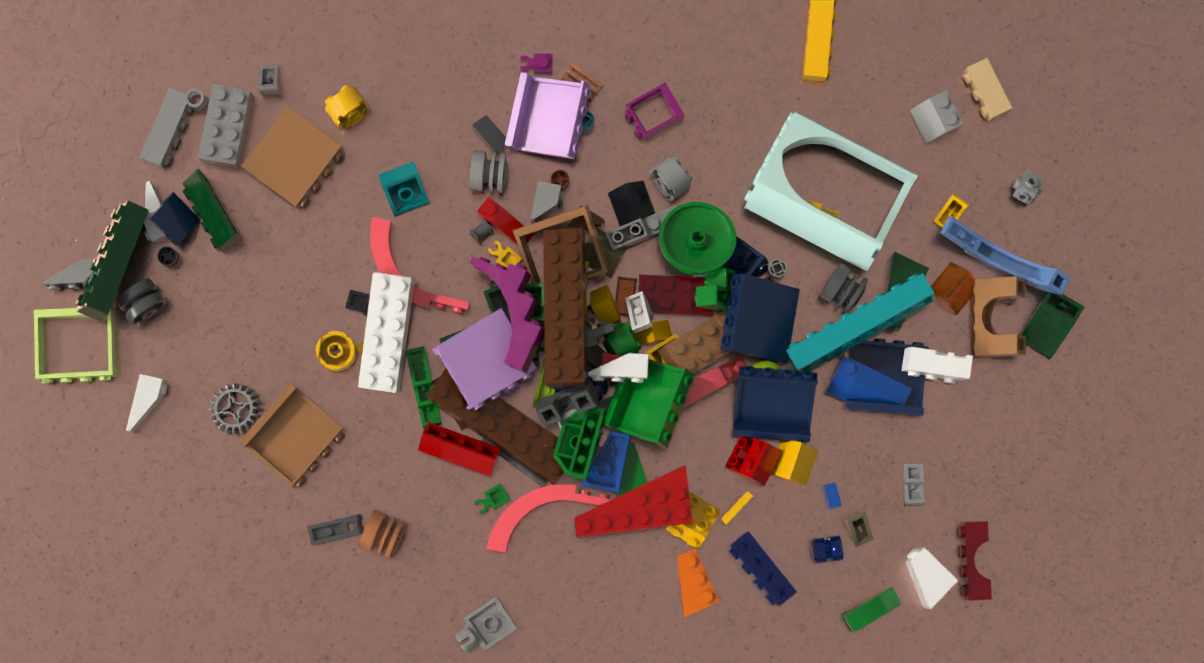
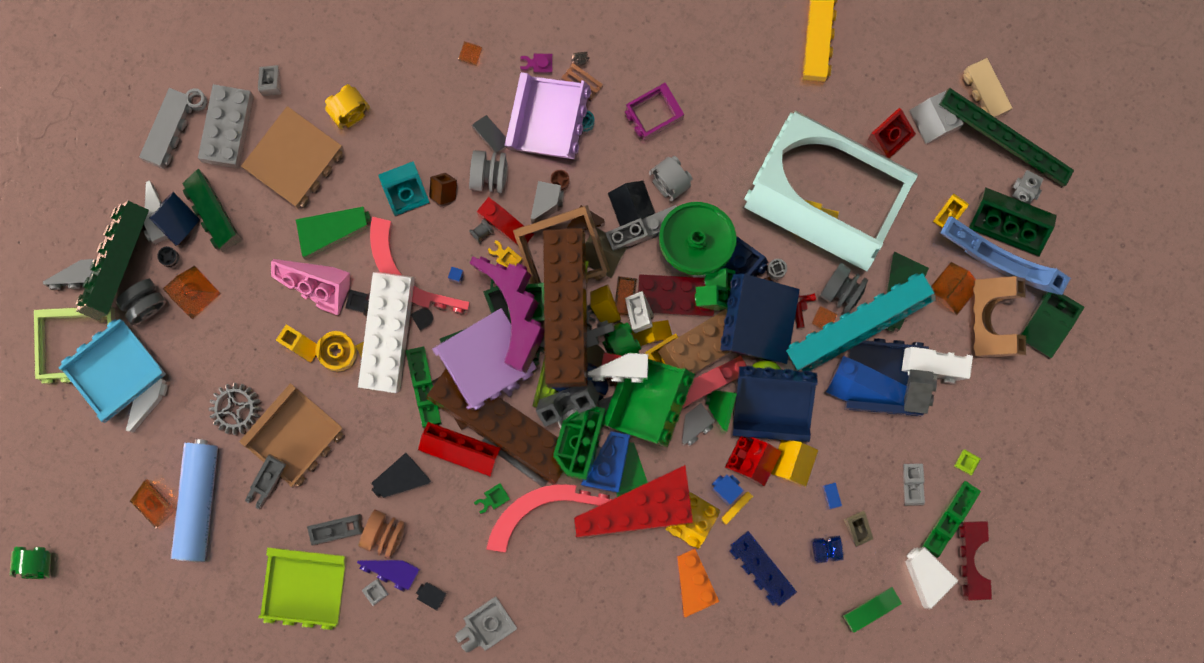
(30, 563): none -> green brick
(112, 370): none -> medium azure panel
(153, 503): none -> clear orange slope
(191, 291): none -> clear orange slope
(194, 501): none -> light blue piece
(266, 479): none -> dark grey hinge
(297, 343): none -> yellow slope
(303, 588): none -> lime panel
(319, 283): none -> bright pink wedge
(328, 229): none -> green slope
(375, 592): none -> light grey tile
(397, 571): none -> dark purple slope
(399, 478): none -> black slope
(423, 318): none -> black tile
(431, 595): none -> black brick
(442, 188): none -> reddish brown panel
(456, 275): none -> blue piece
(470, 53): none -> clear orange tile
(580, 58): none -> clear smoke plate
(695, 422): none -> light grey slope
(721, 408): none -> green slope
(727, 488): none -> blue brick
(802, 305): none -> red hose
(823, 317): none -> clear orange tile
(892, 134): none -> red slope
(919, 391): none -> flat silver brick
(951, 519): none -> green slope
(967, 462): none -> lime tile
(1006, 137): none -> dark green tile
(1012, 221): none -> dark green slope

